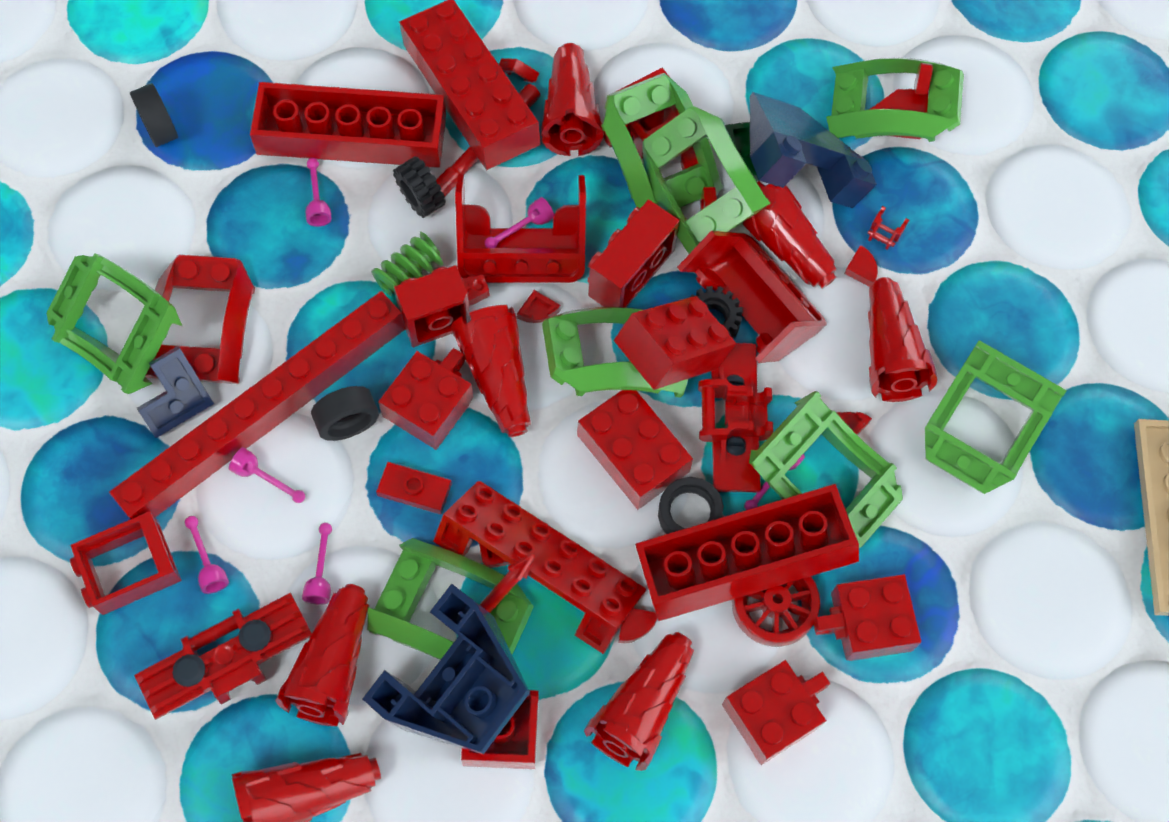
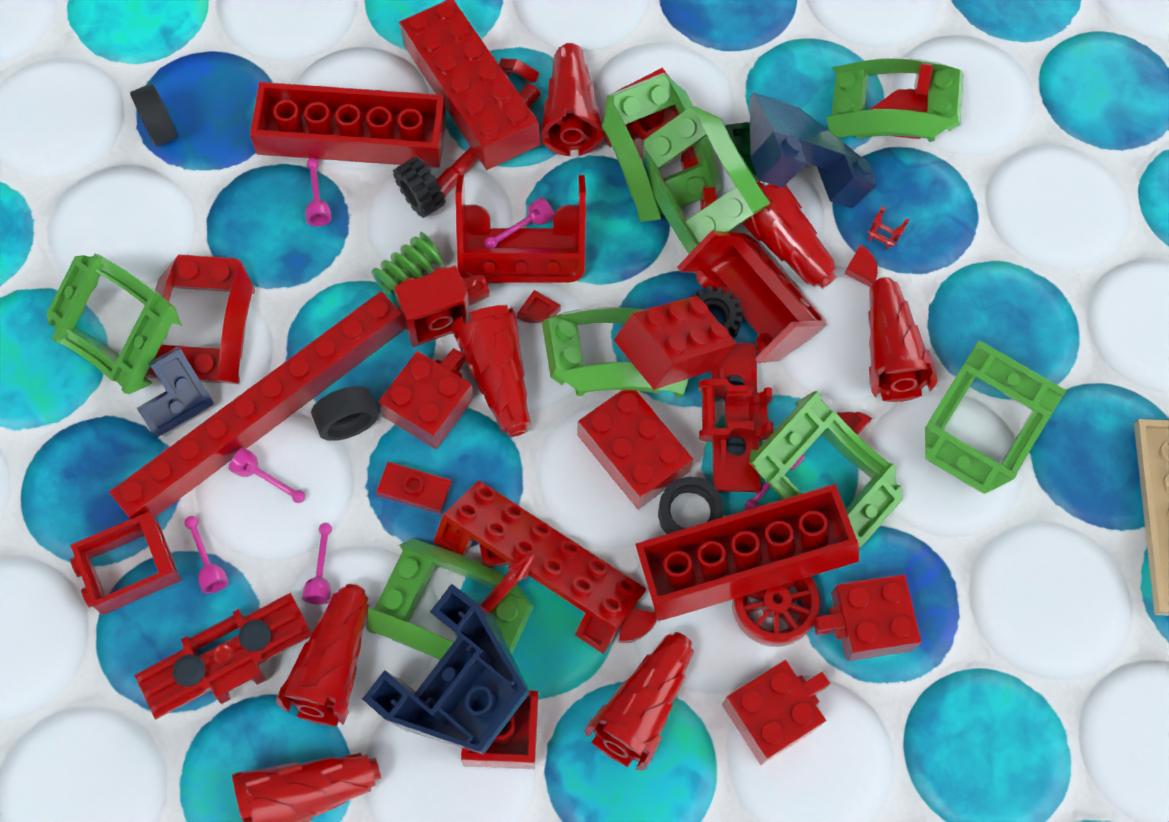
(632, 256): red brick -> none

